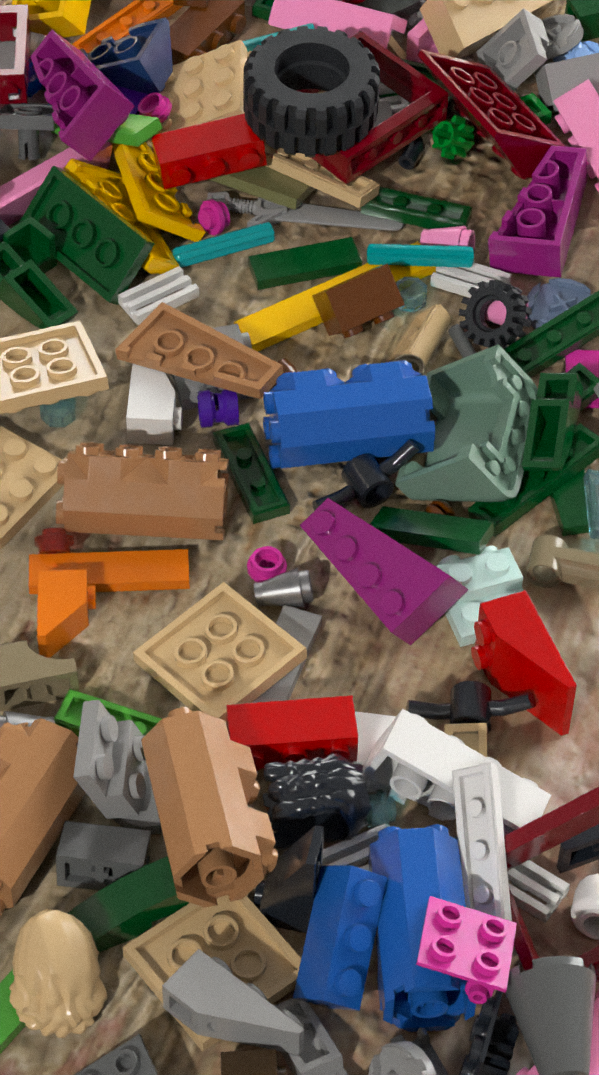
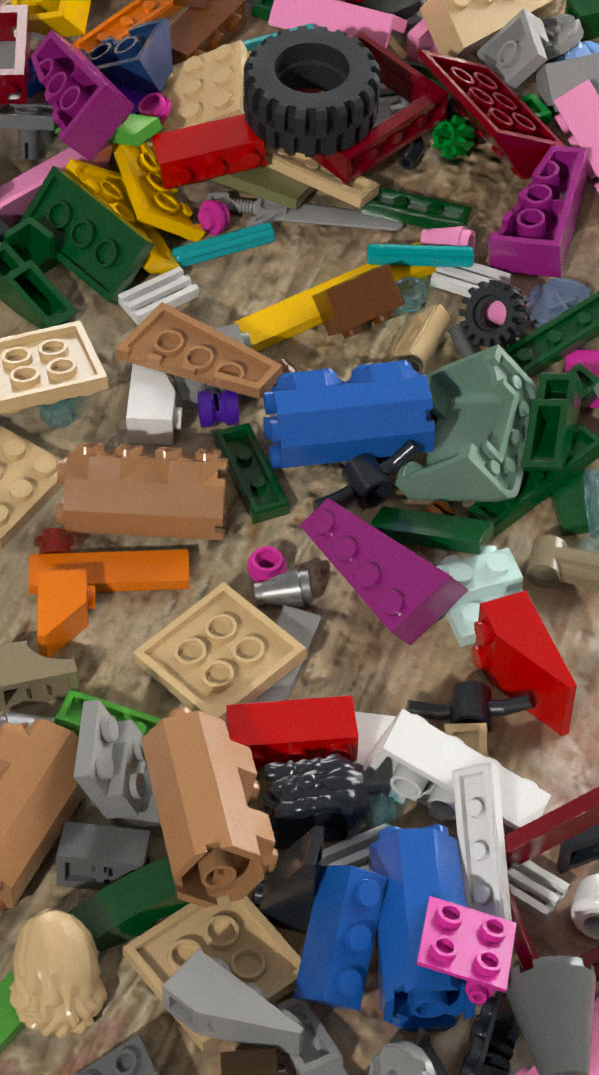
(304, 263): dark green tile -> none

